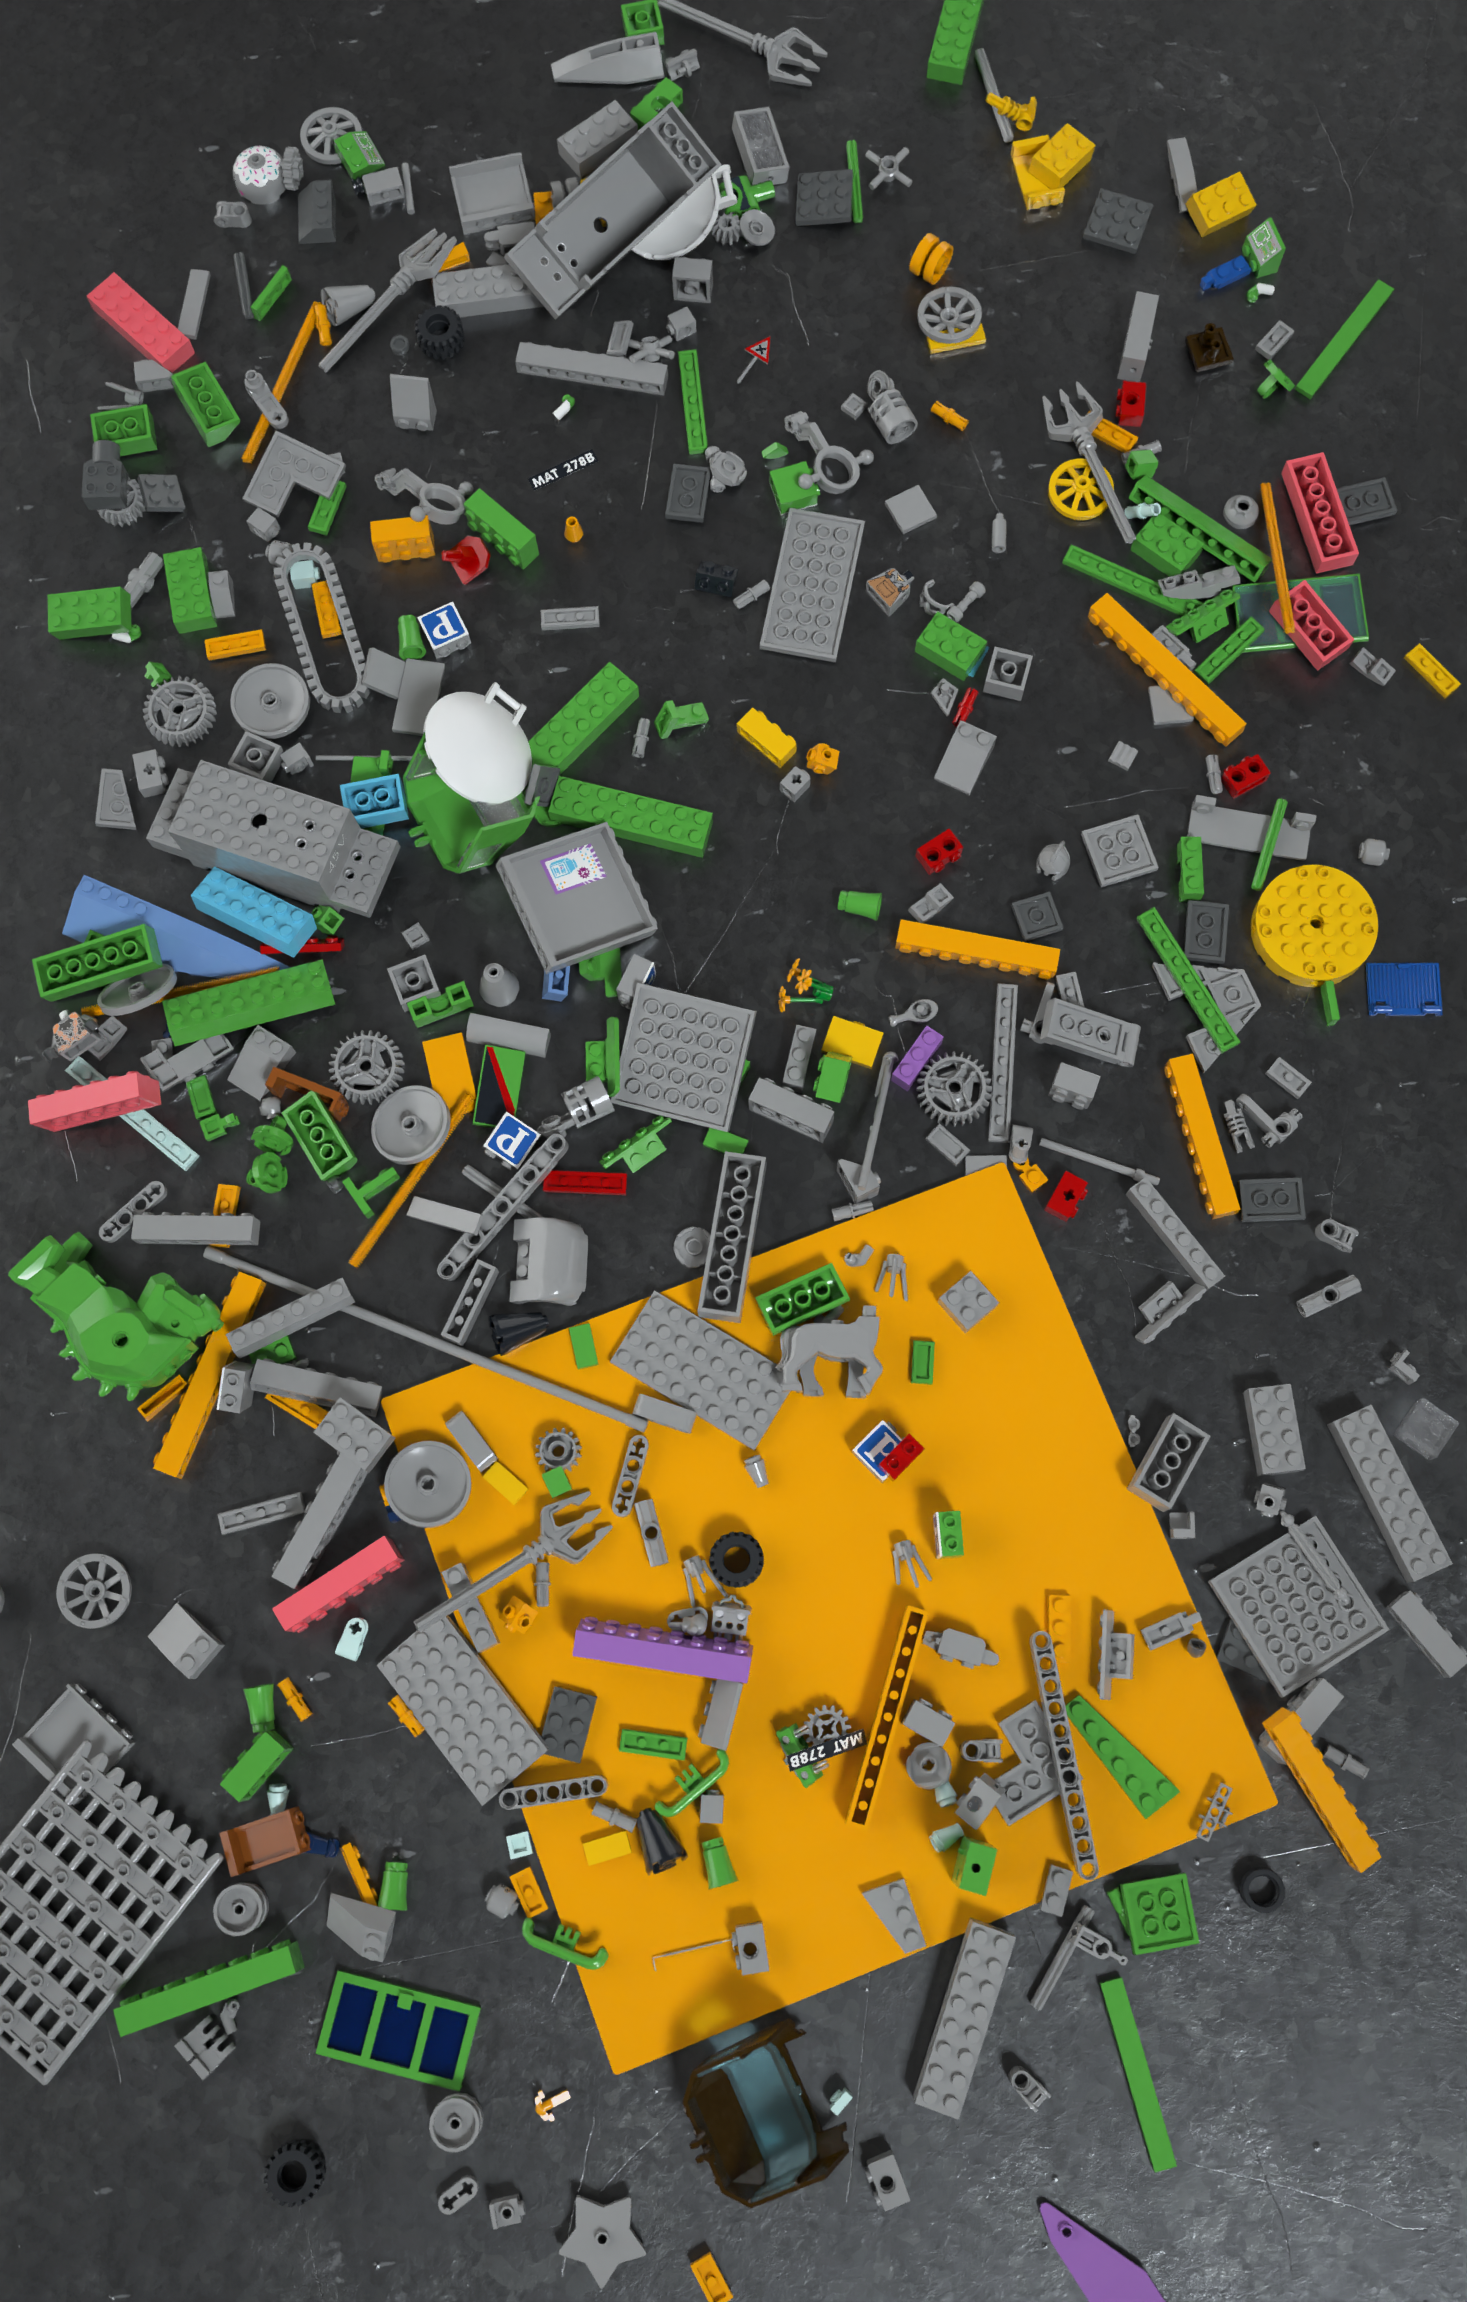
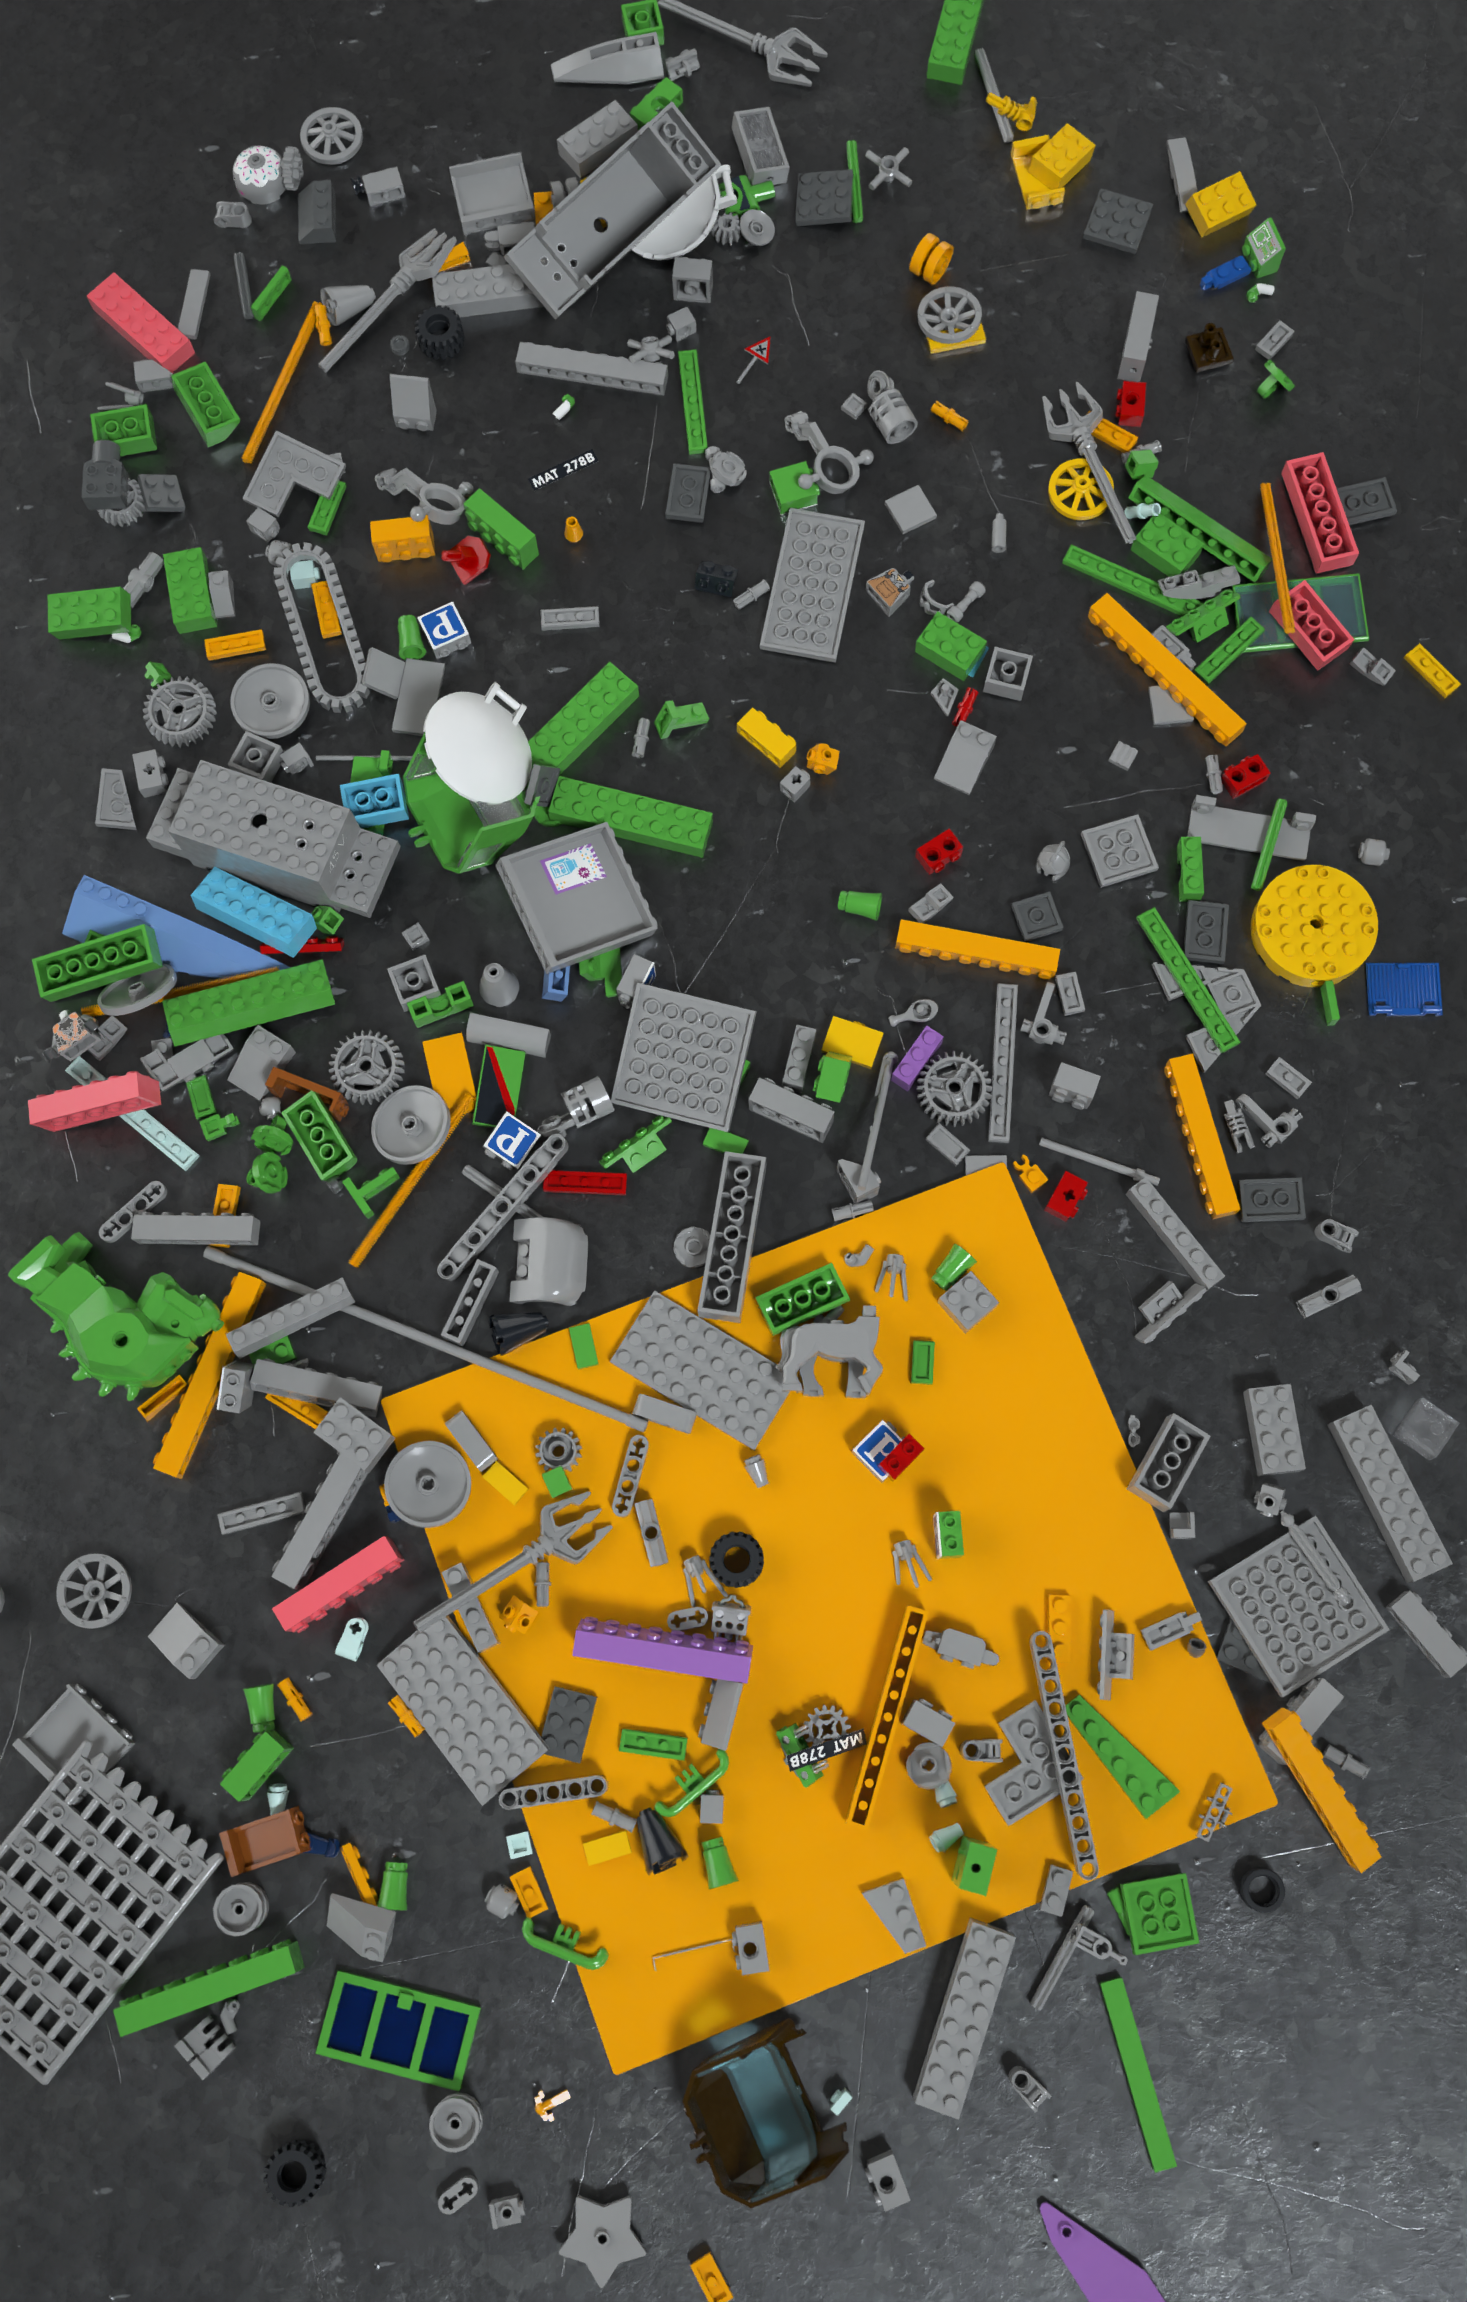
(265, 400): light grey piece -> none
(358, 154): bright green slope -> none
(407, 187): light grey bar -> none
(445, 1215): light grey tile -> none
(603, 1058): bright green plate -> none
(620, 338): light grey tile -> none
(692, 1625): light grey piece -> none
(775, 451): bright green tile -> none
(821, 989): plant -> none
(953, 1267): none -> bright green plant
(979, 1801): light grey piece -> none
(1020, 1142): light grey piece -> none
(1081, 1029): light grey hinge -> none
(1238, 518): light grey piece -> none
(1344, 339): bright green tile -> none

